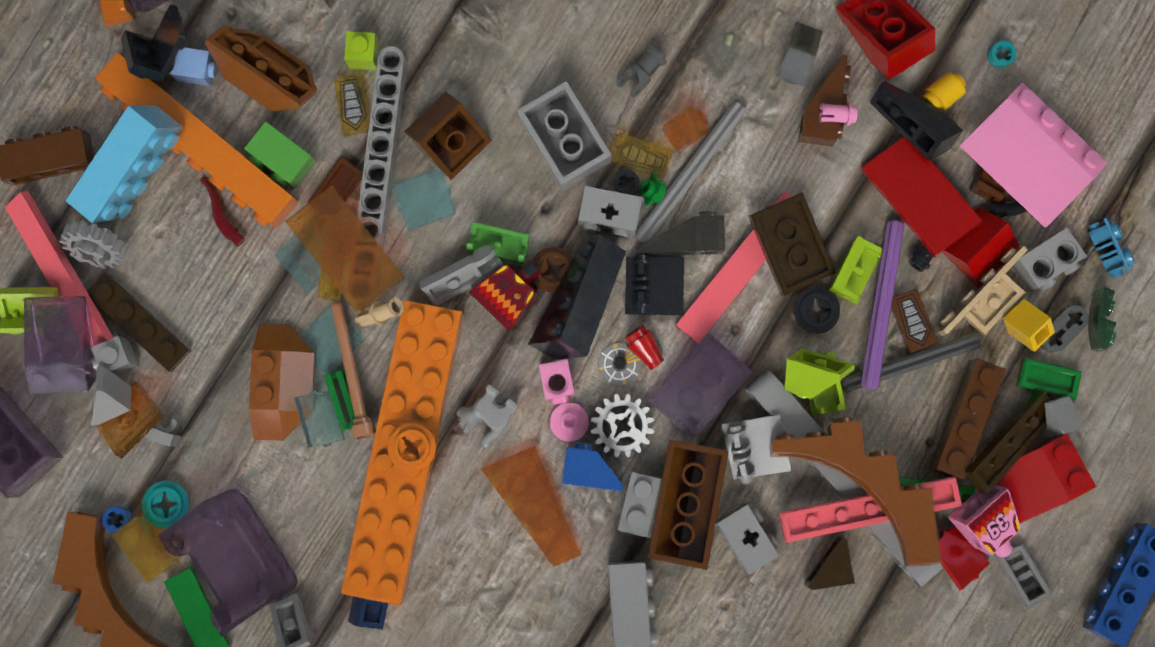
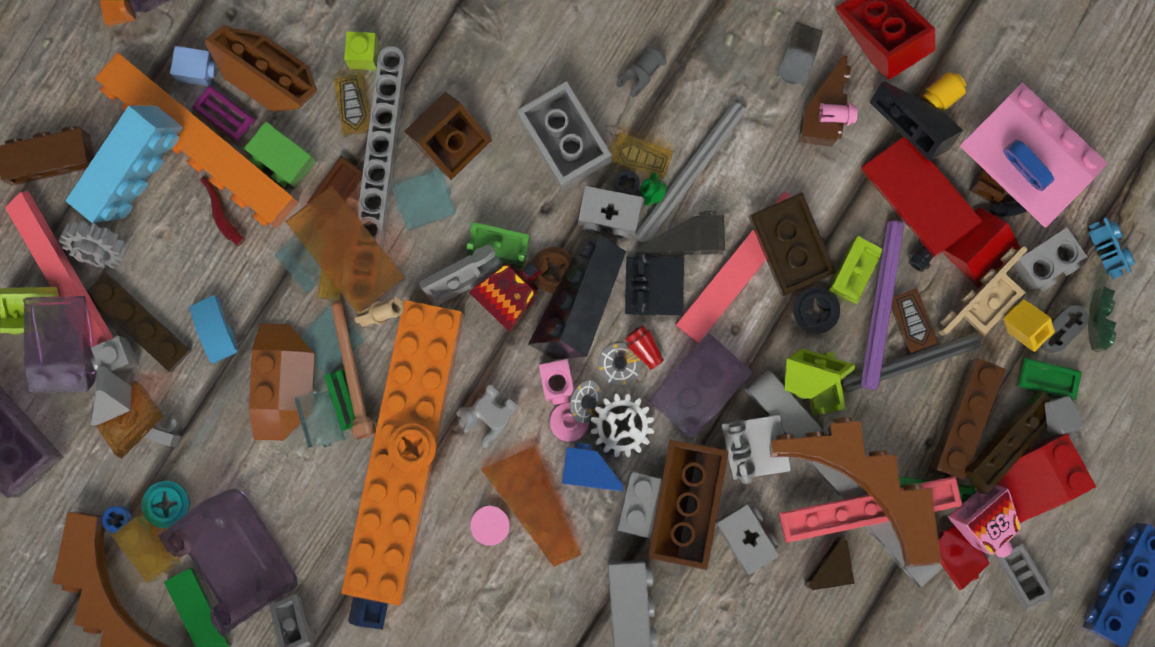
(155, 56): black bracket -> none
(213, 330): none -> dark azure slope
(242, 128): none -> magenta tile
(490, 525): none -> bright pink piece
(585, 400): none -> light grey piece
(685, 128): clear orange brick -> none
(1002, 63): teal bush -> none
(1028, 165): none -> blue beam

